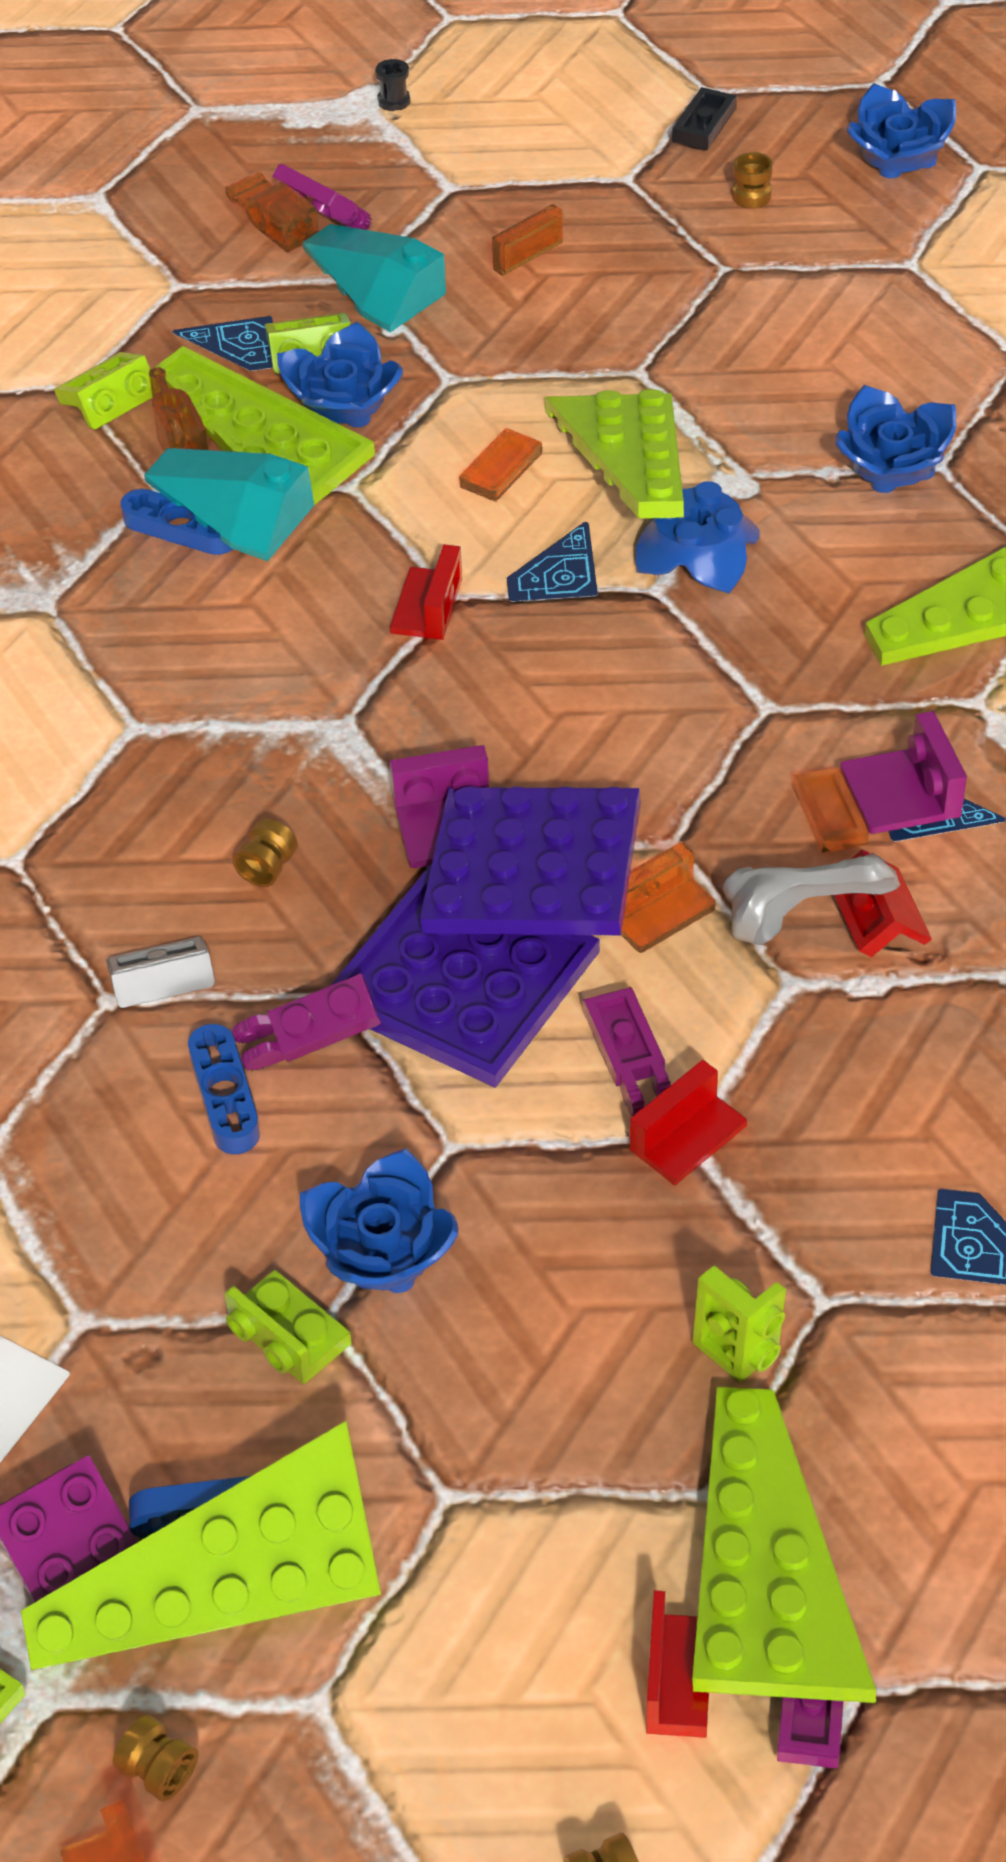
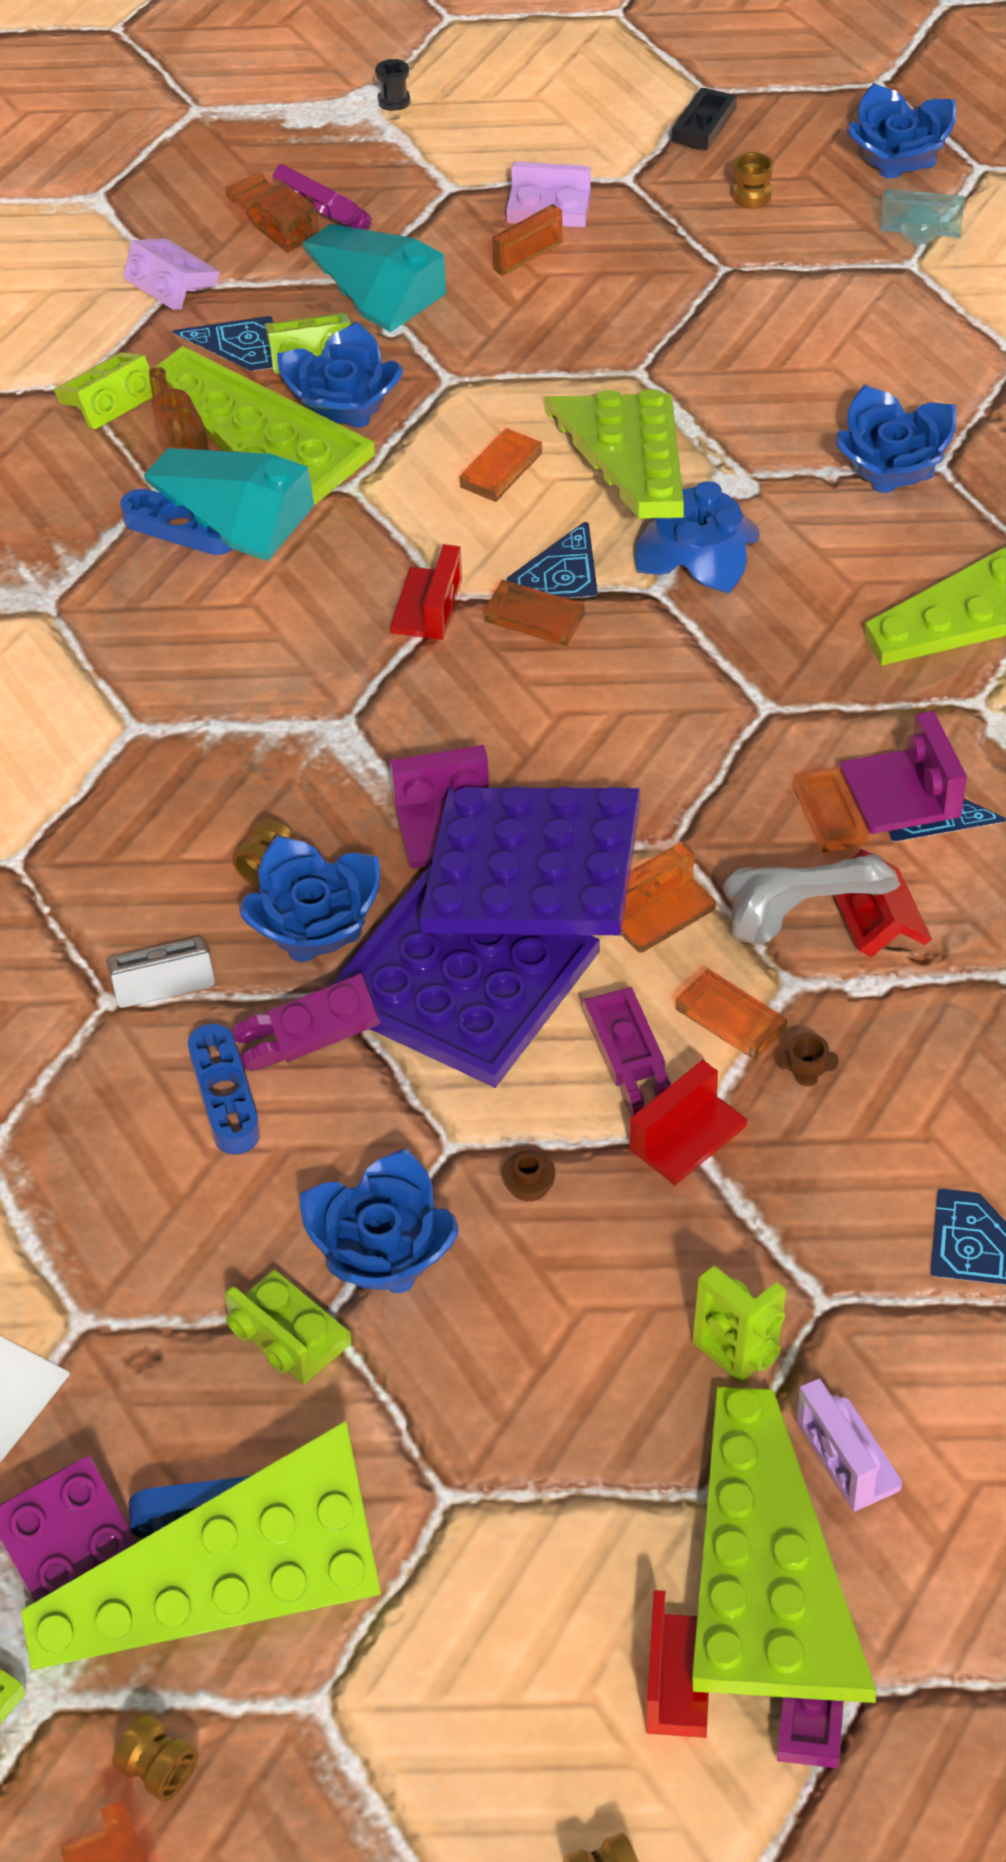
(167, 271): none -> lavender bracket
(309, 902): none -> blue brick
(528, 1186): none -> reddish brown plate
(534, 612): none -> clear orange tile
(545, 184): none -> lavender bracket
(731, 1014): none -> clear orange tile
(811, 1048): none -> reddish brown plate
(845, 1446): none -> lavender bracket
(922, 215): none -> clear light blue tile

